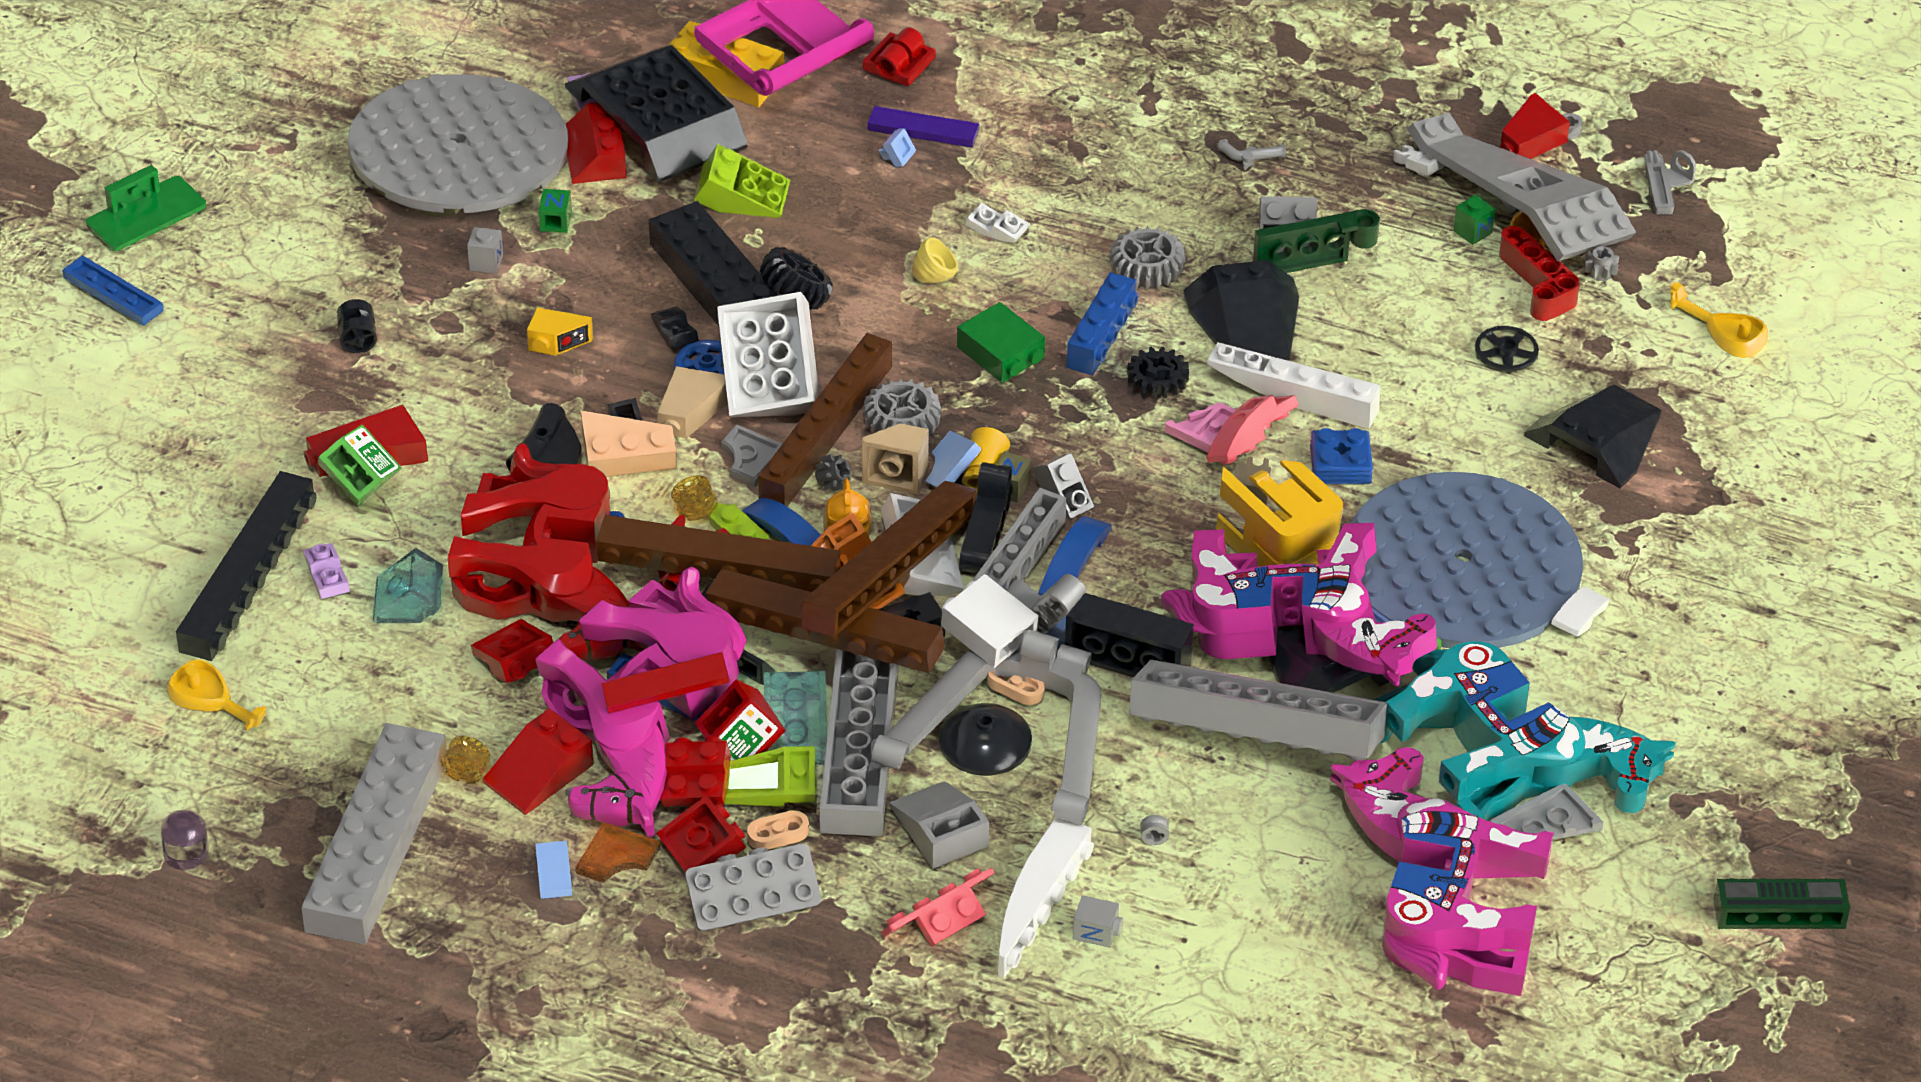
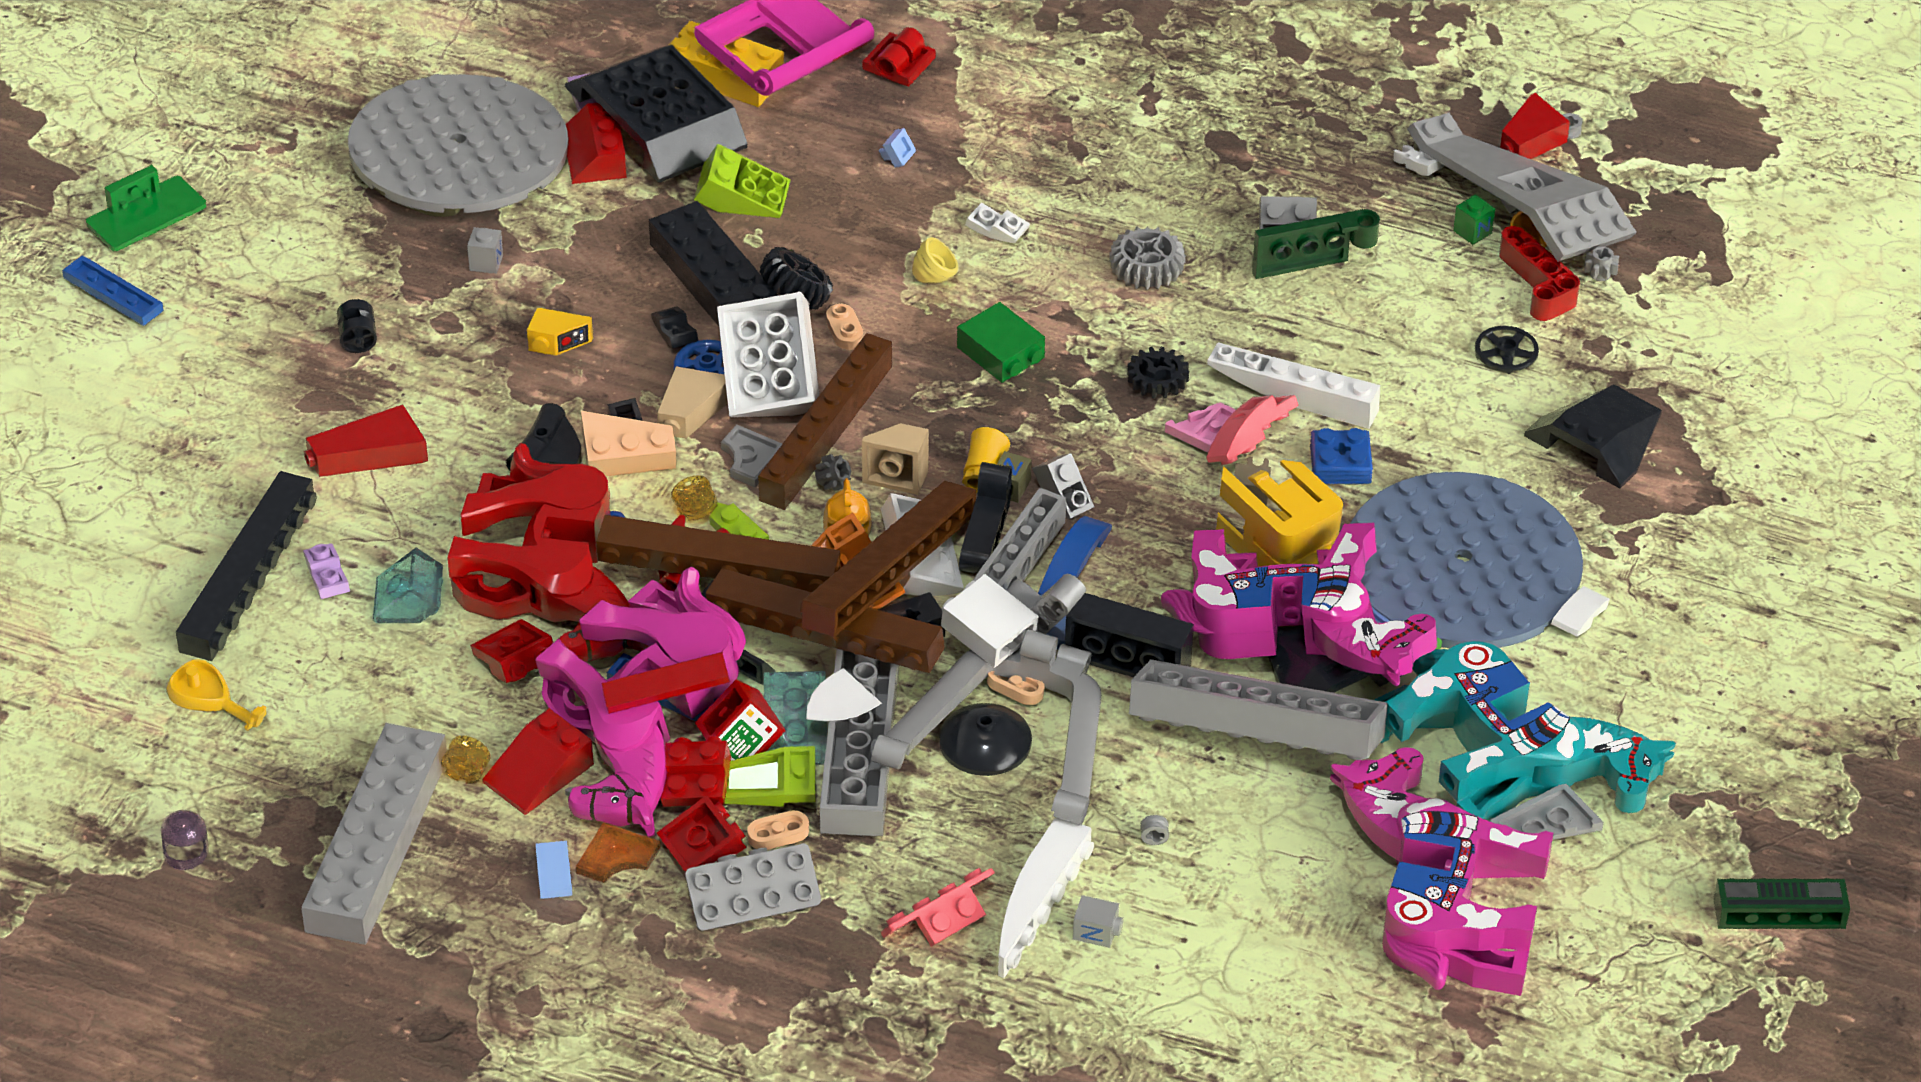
(358, 464): bright green slope -> none
(555, 210): green brick -> none
(781, 522): blue slope -> none
(840, 699): none -> white sticker
(844, 326): none -> light nougat plate
(902, 404): light grey gear -> none
(924, 126): dark purple tile -> none
(943, 823): light grey slope -> none
(951, 458): light blue tile -> none
(1101, 323): blue brick -> none
(1246, 306): black wedge -> none
(1251, 153): light grey piece -> none
(1663, 179): light grey piece -> none
(1733, 332): yellow piece -> none

